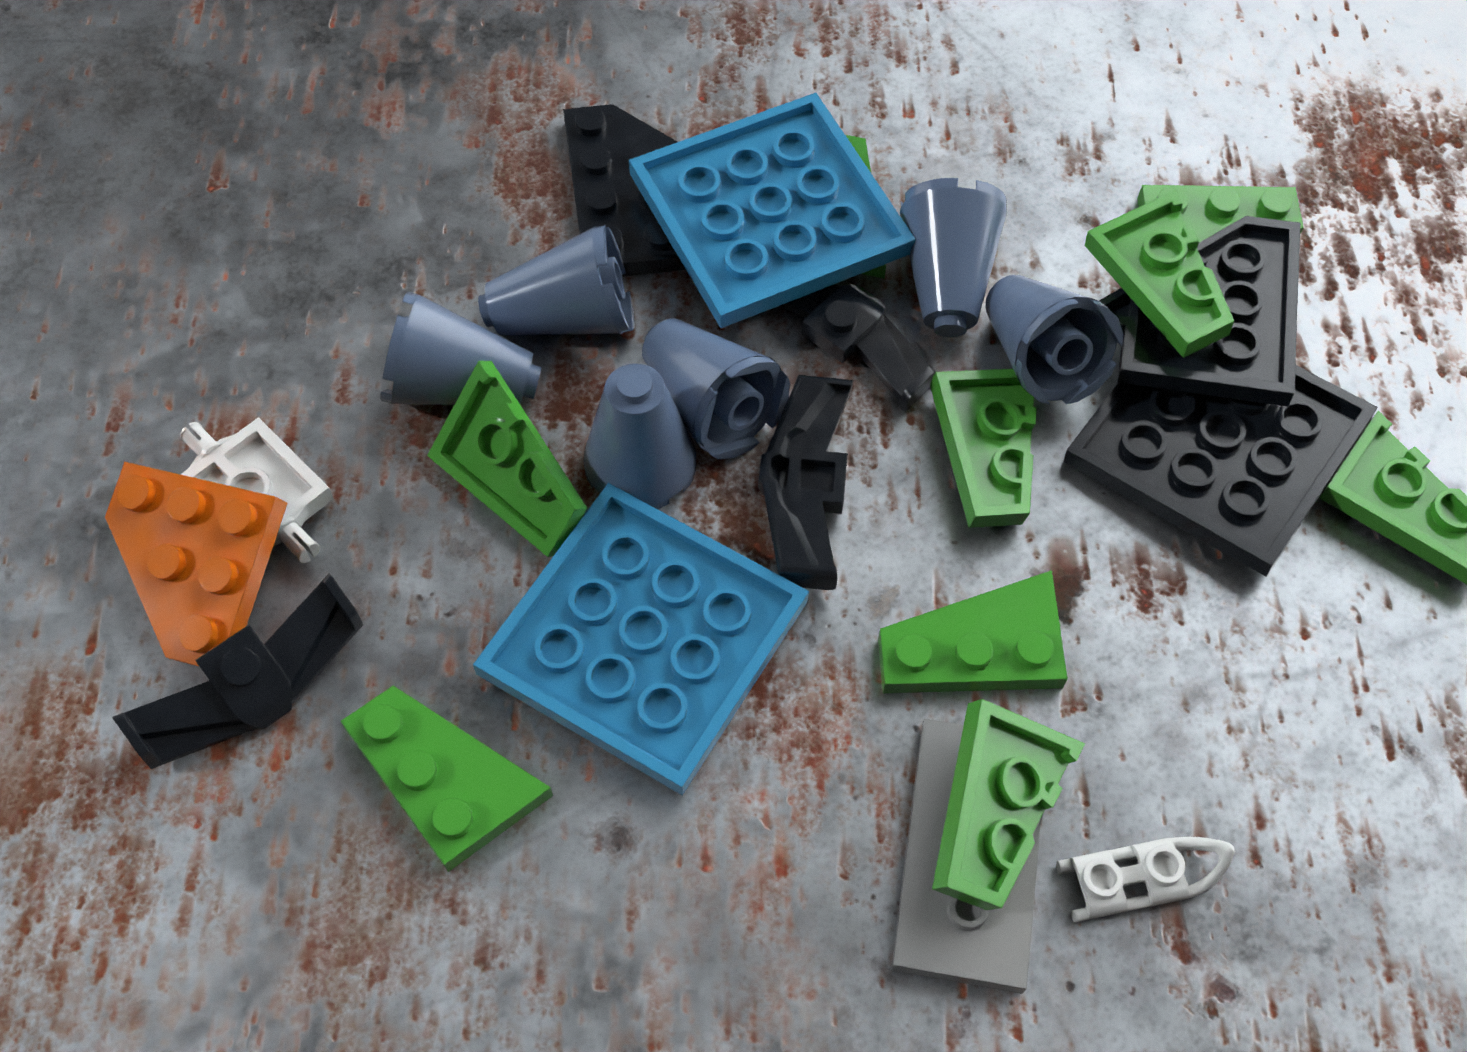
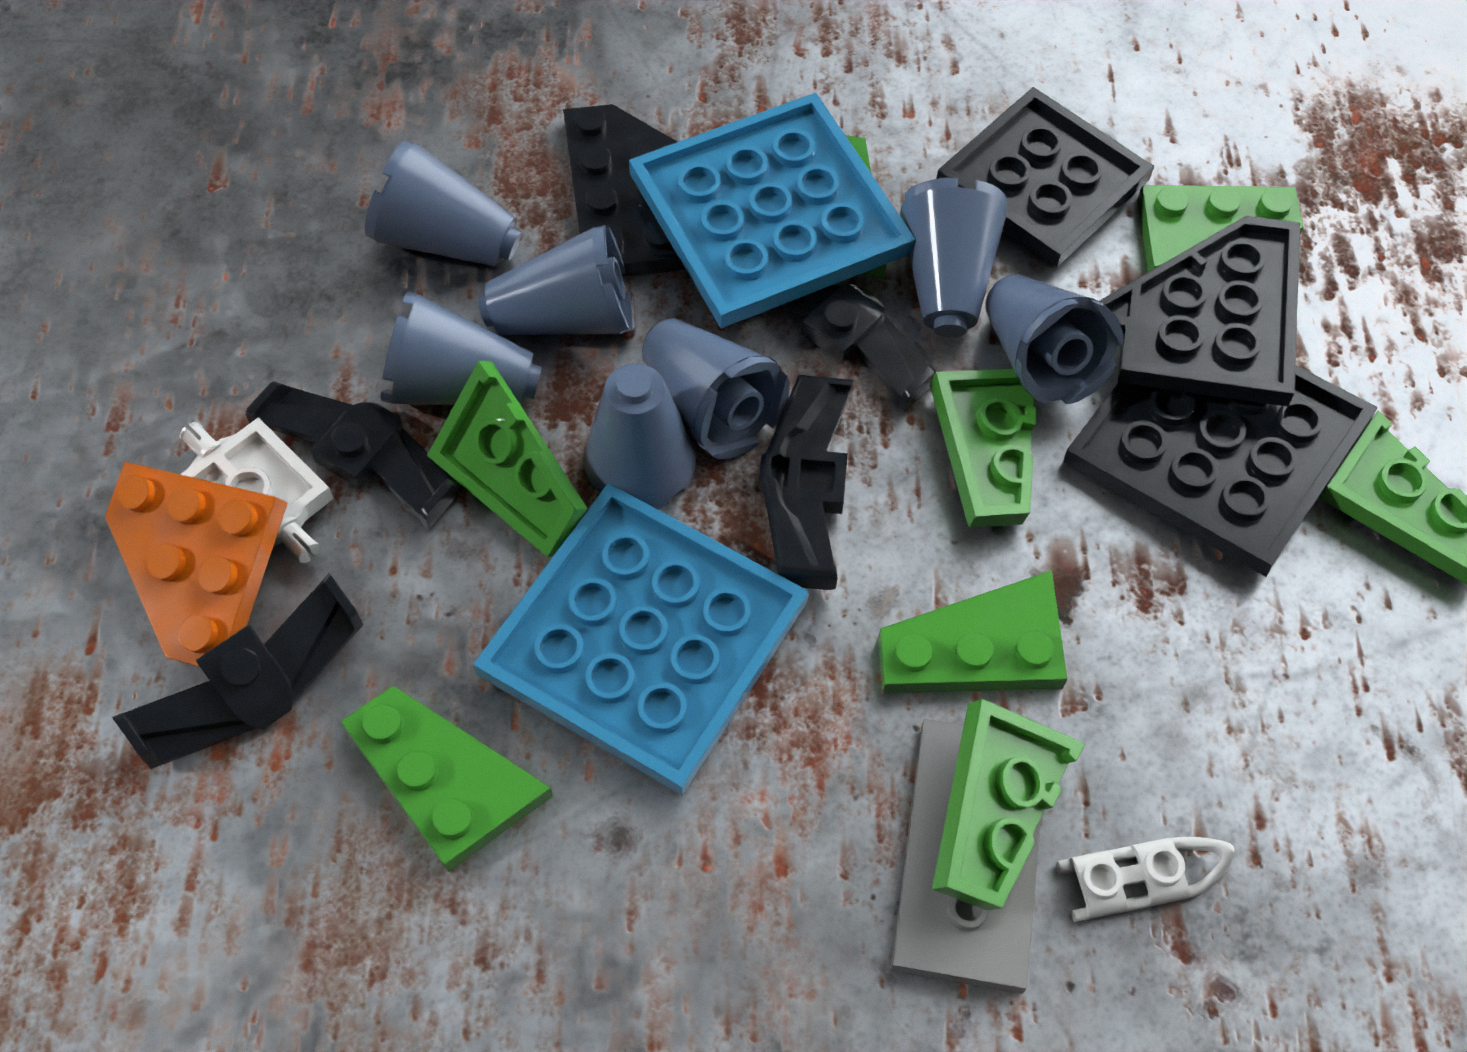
(360, 442): none -> black plate
(438, 211): none -> sand blue cone
(1054, 171): none -> black plate
(1163, 273): bright green wing -> none

